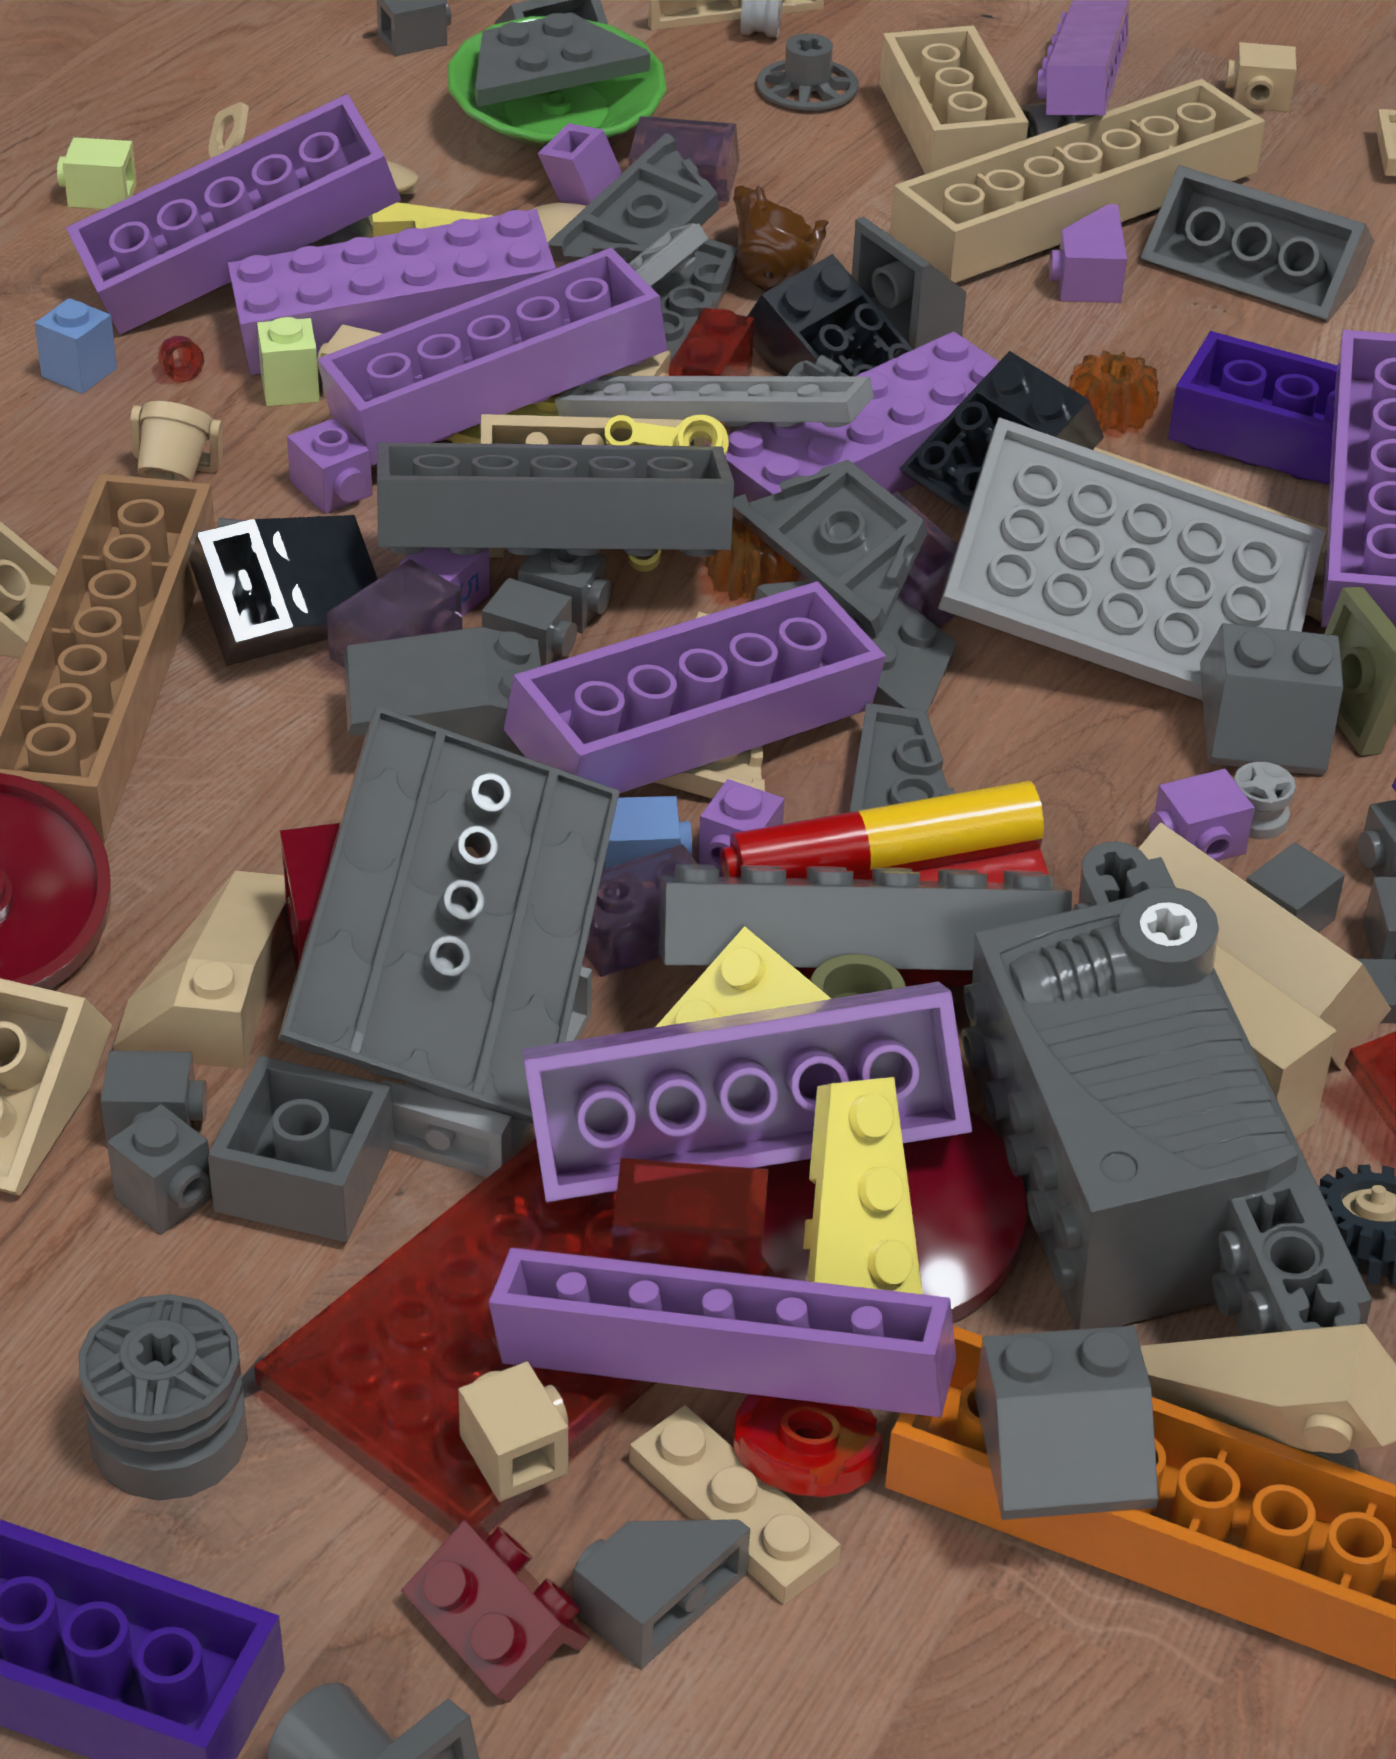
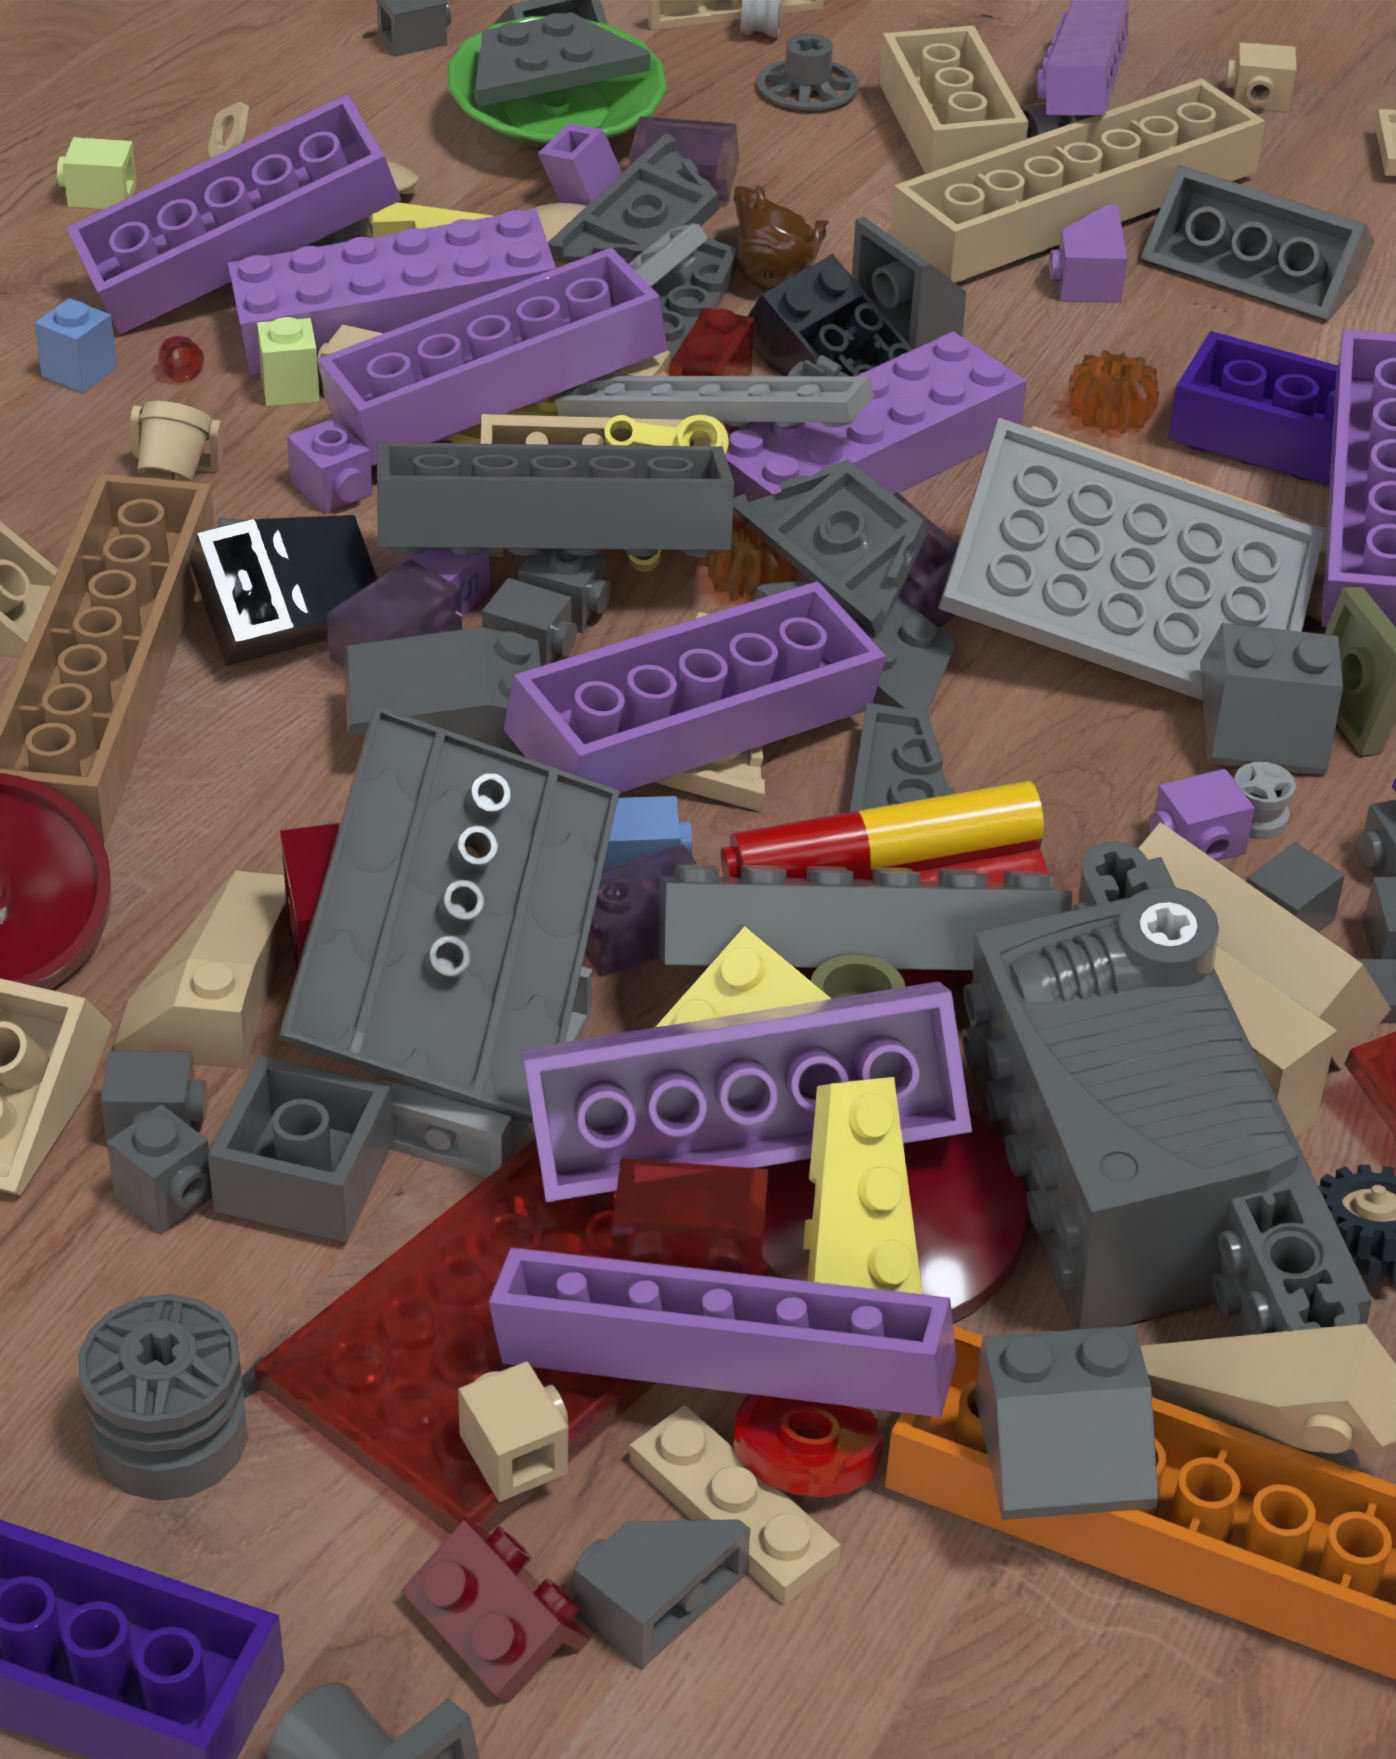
(735, 810): medium lavender brick -> none
(1015, 391): black slope -> none

